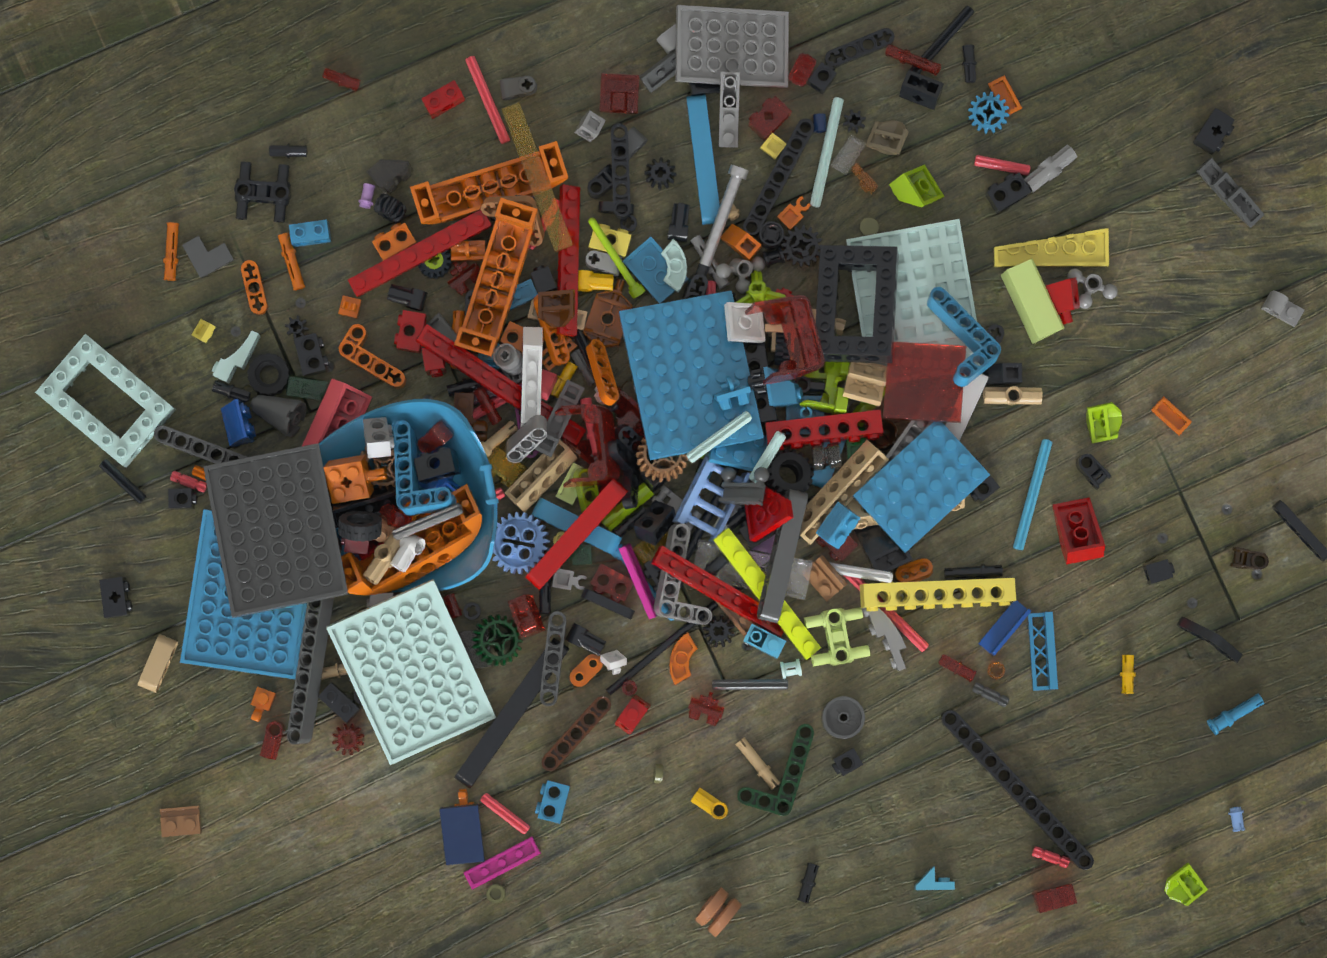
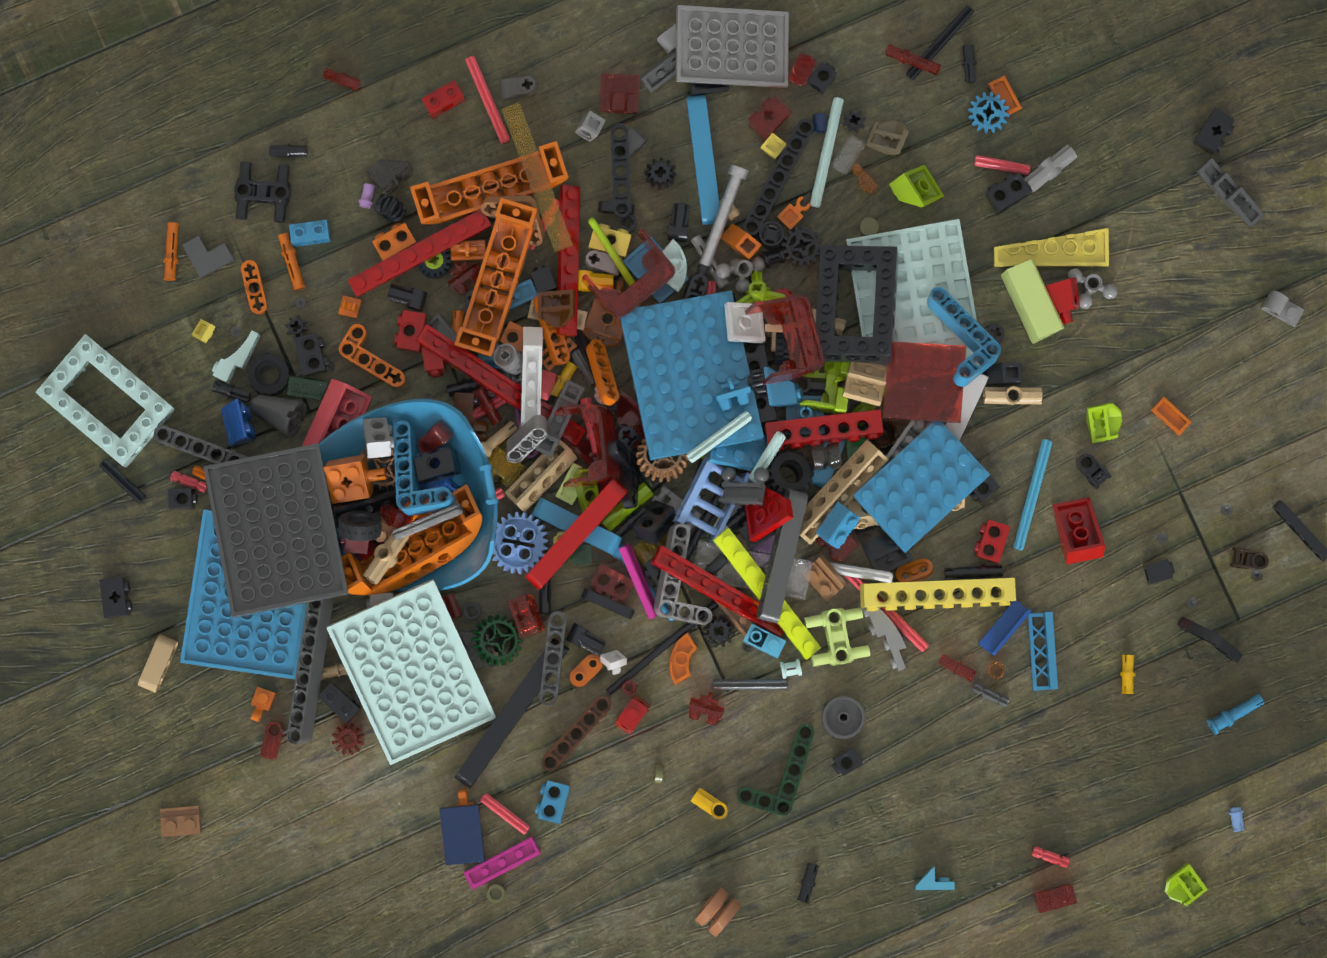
(409, 547): white piece -> none
(564, 579): light grey plate -> none
(604, 180): black piece -> none
(659, 273): none -> clear red windscreen
(729, 109): light grey slope -> none
(756, 761): tan pin -> none
(860, 50): black beam -> none
(921, 90): black brick -> none
(997, 543): none -> red brick
(1025, 794): black beam -> none

